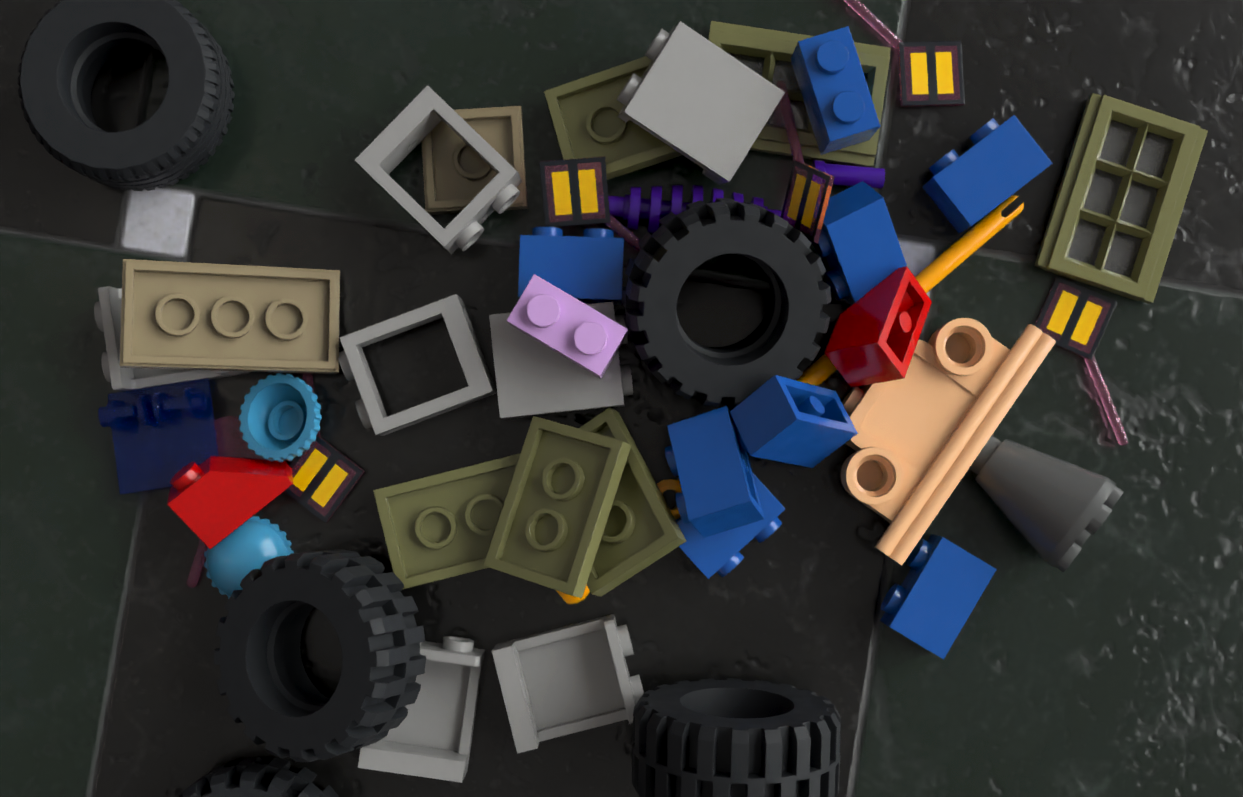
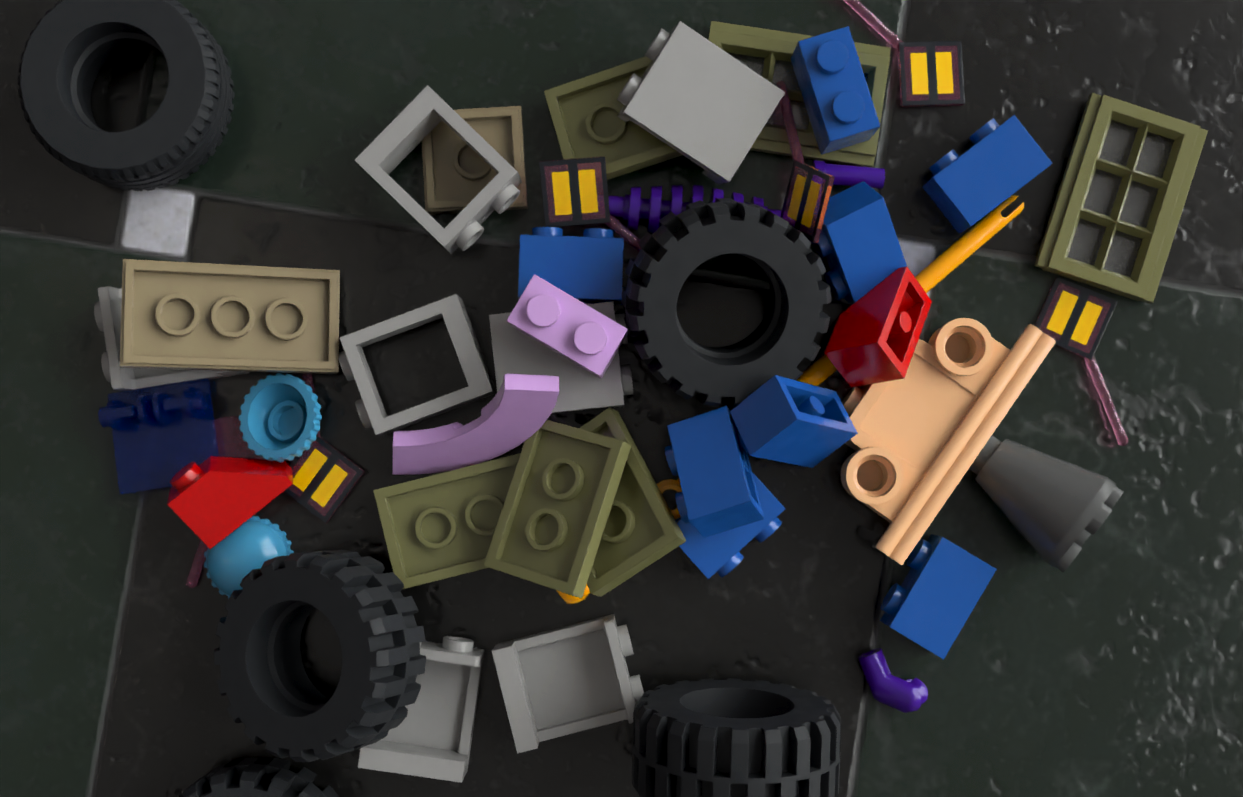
(504, 423): none -> lavender tile
(889, 689): none -> dark purple arm

